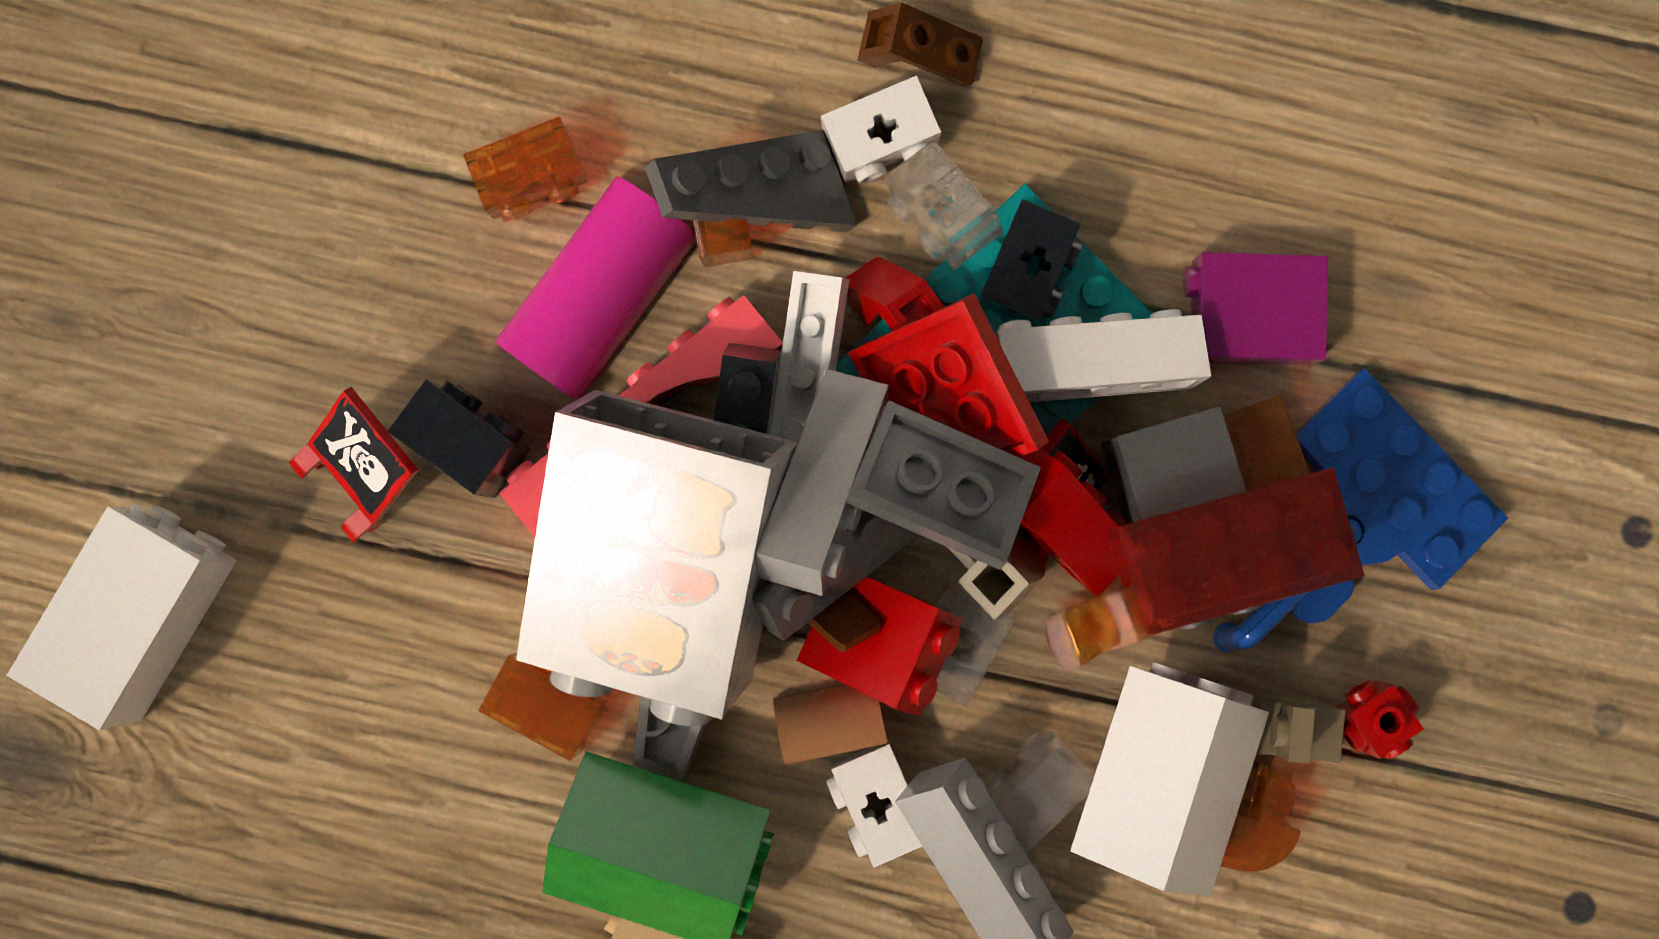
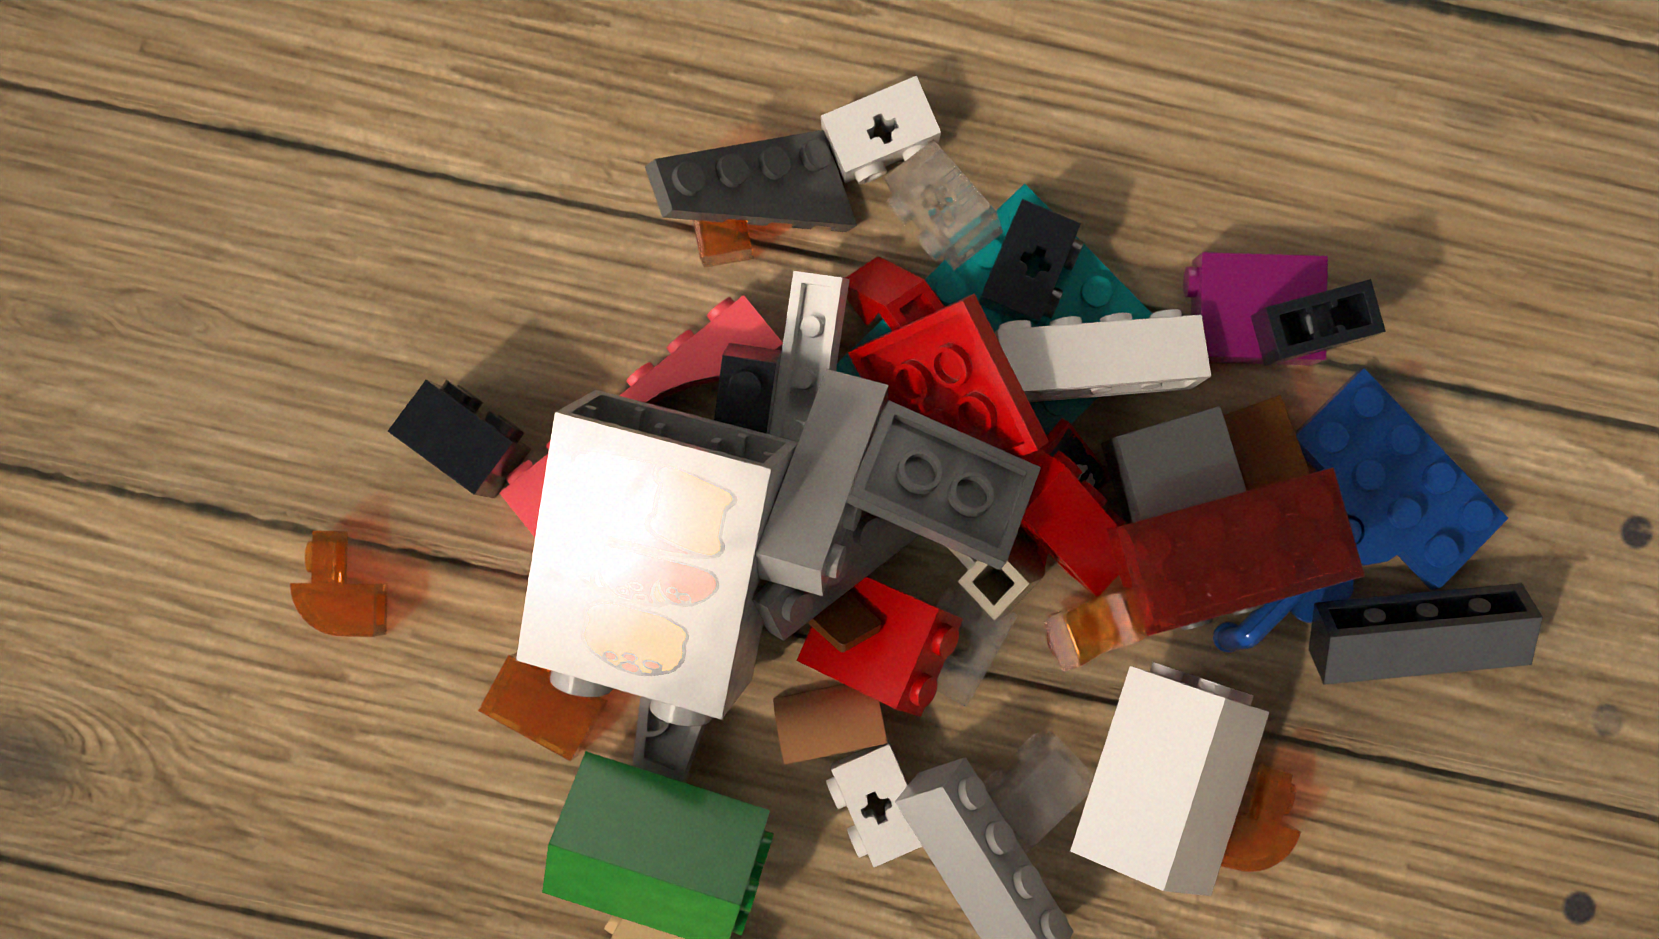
(122, 615): white brick -> none
(330, 601): none -> clear orange brick
(360, 458): flag -> none
(526, 170): clear orange brick -> none
(597, 289): dark pink brick -> none
(922, 41): reddish brown bracket -> none
(1302, 731): dark tan brick -> none
(1317, 322): none -> black brick
(1363, 712): red brick -> none
(1424, 633): none -> black brick

